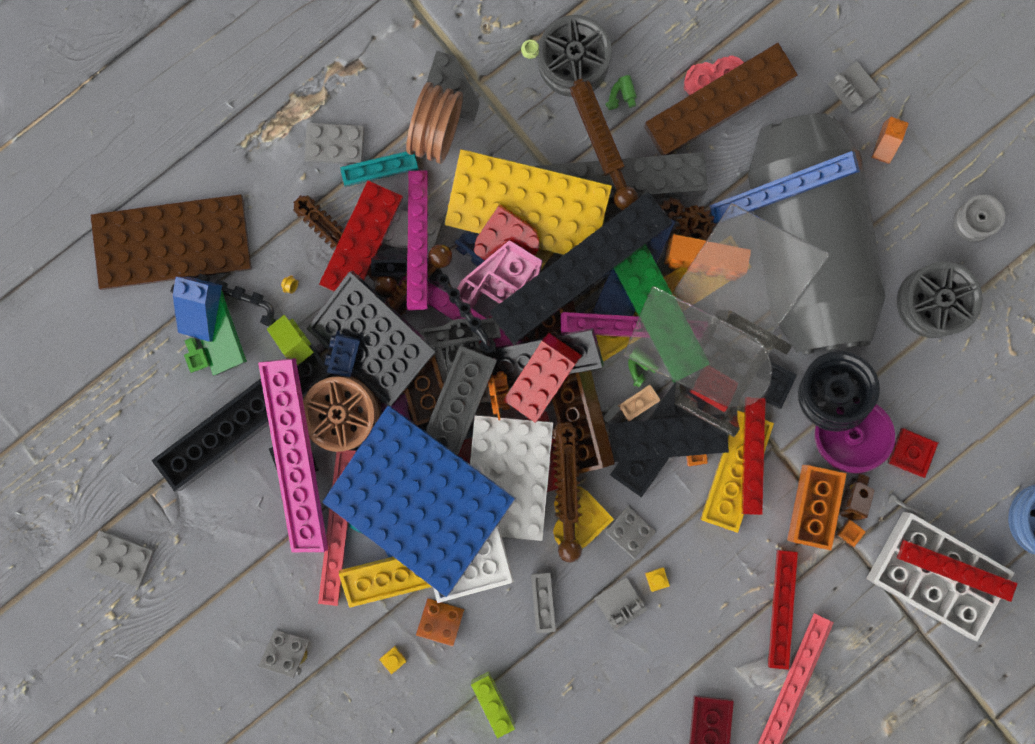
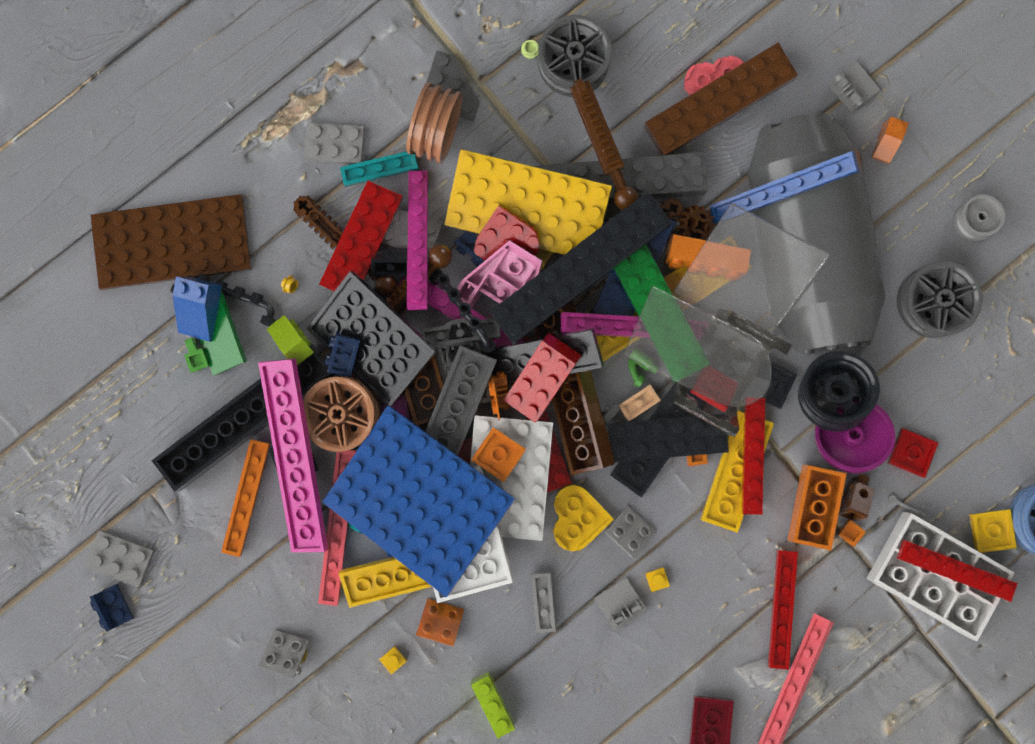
(111, 608): none -> dark blue bracket
(245, 498): none -> orange plate
(498, 454): none -> orange plate
(570, 548): reddish brown gear -> none
(628, 92): bright green plant -> none
(993, 531): none -> yellow plate

